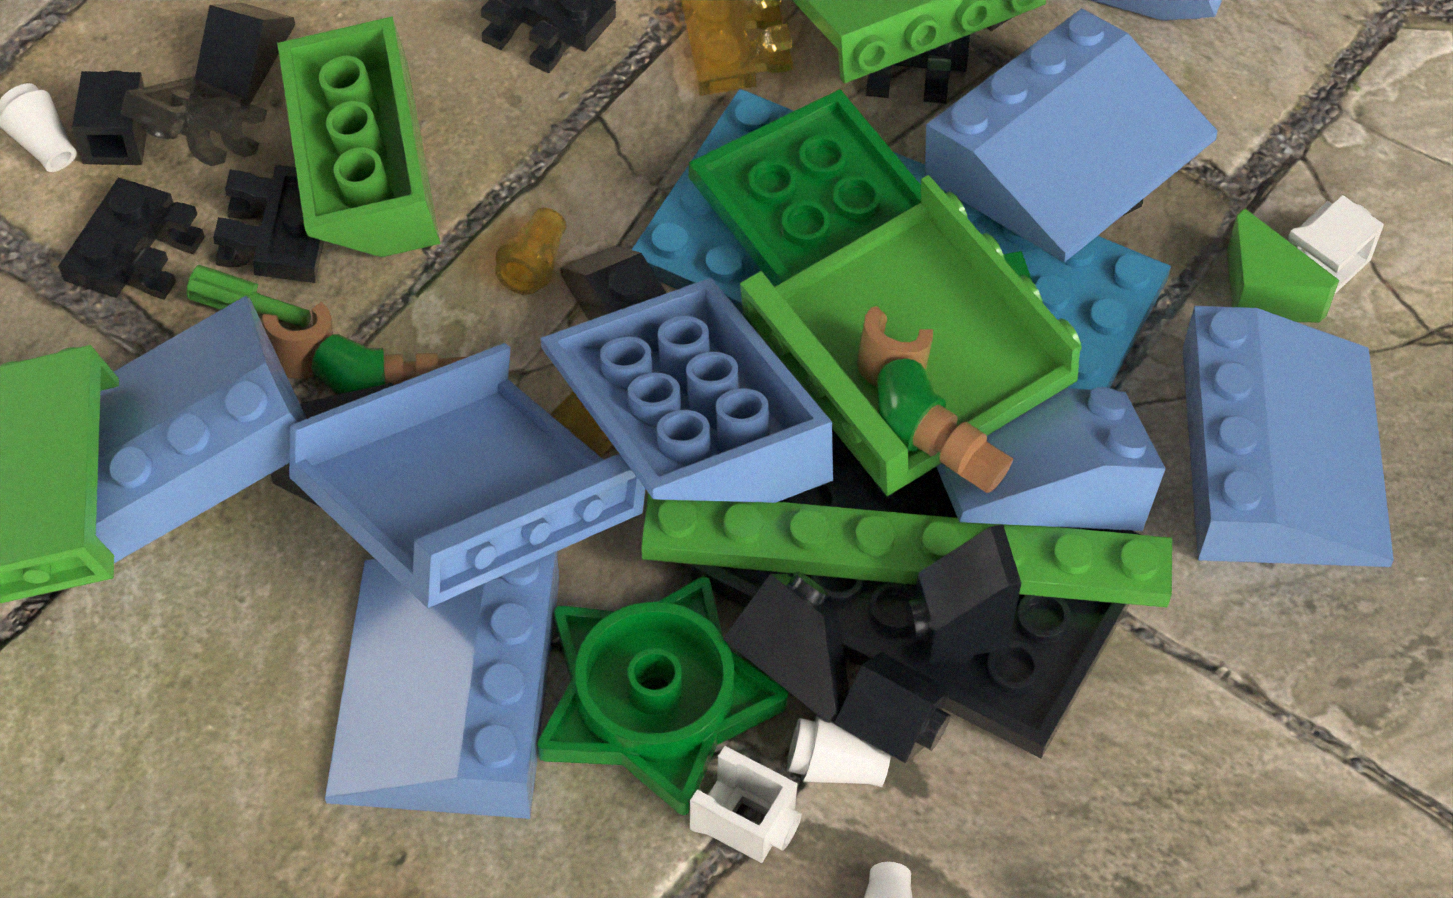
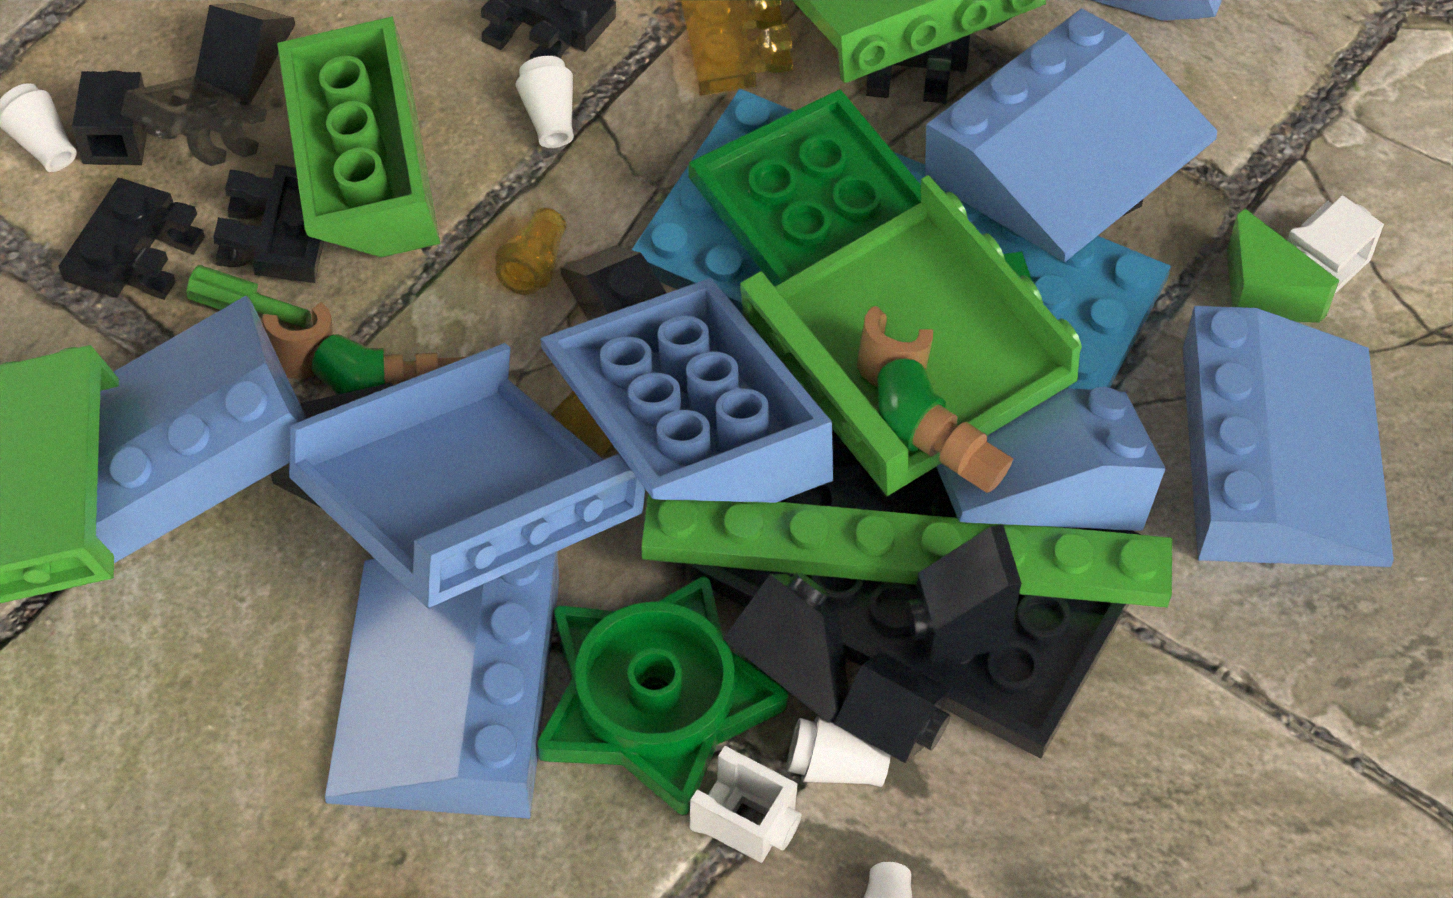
(547, 96): none -> white cone

